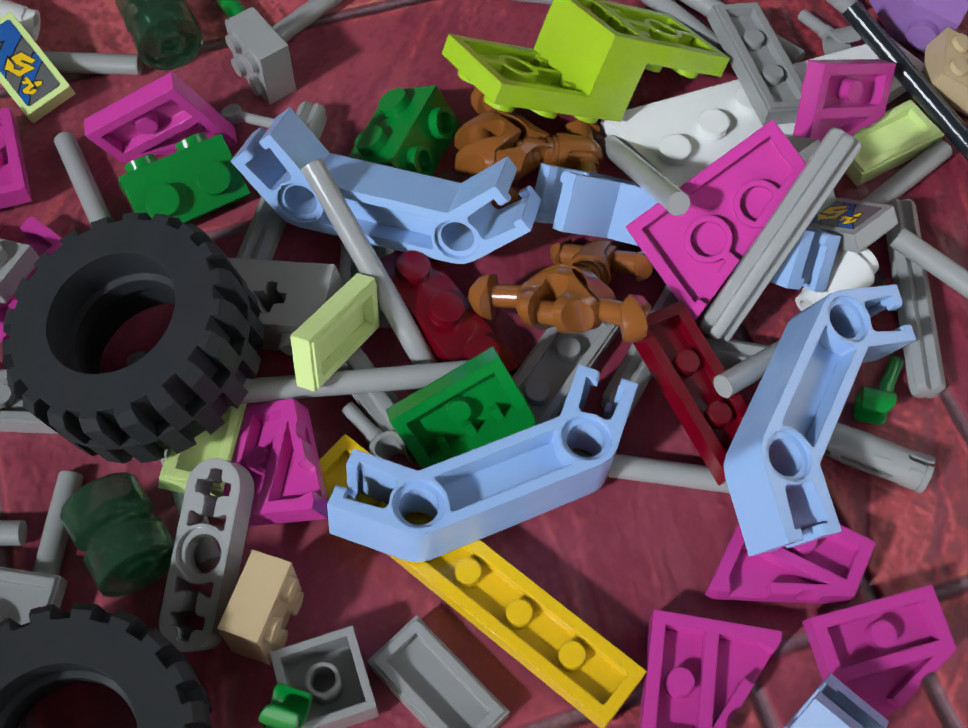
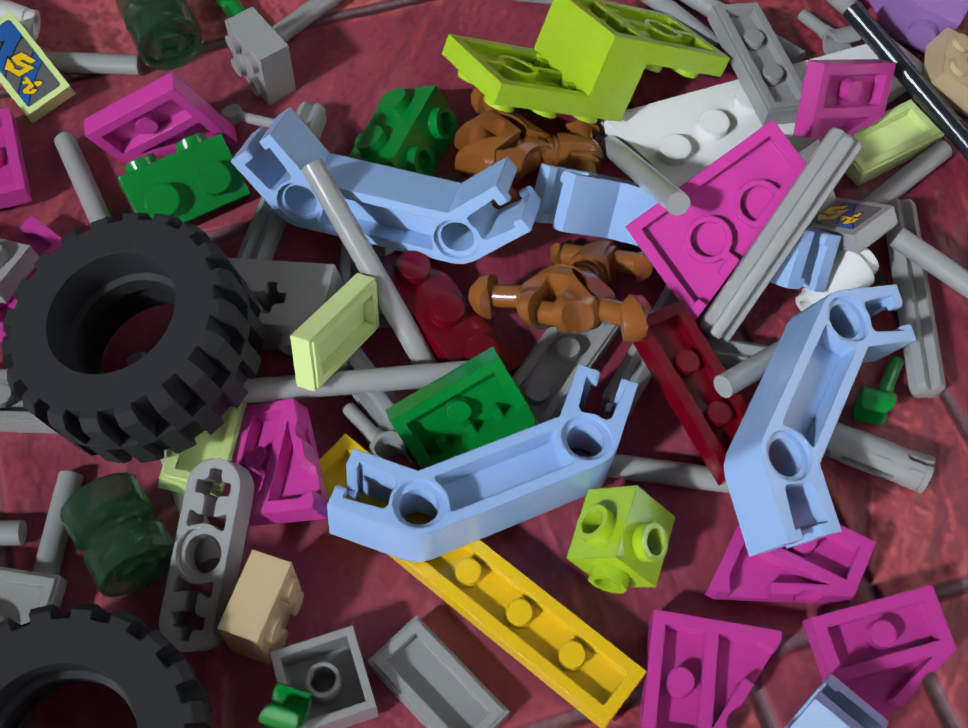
(621, 538): none -> lime brick

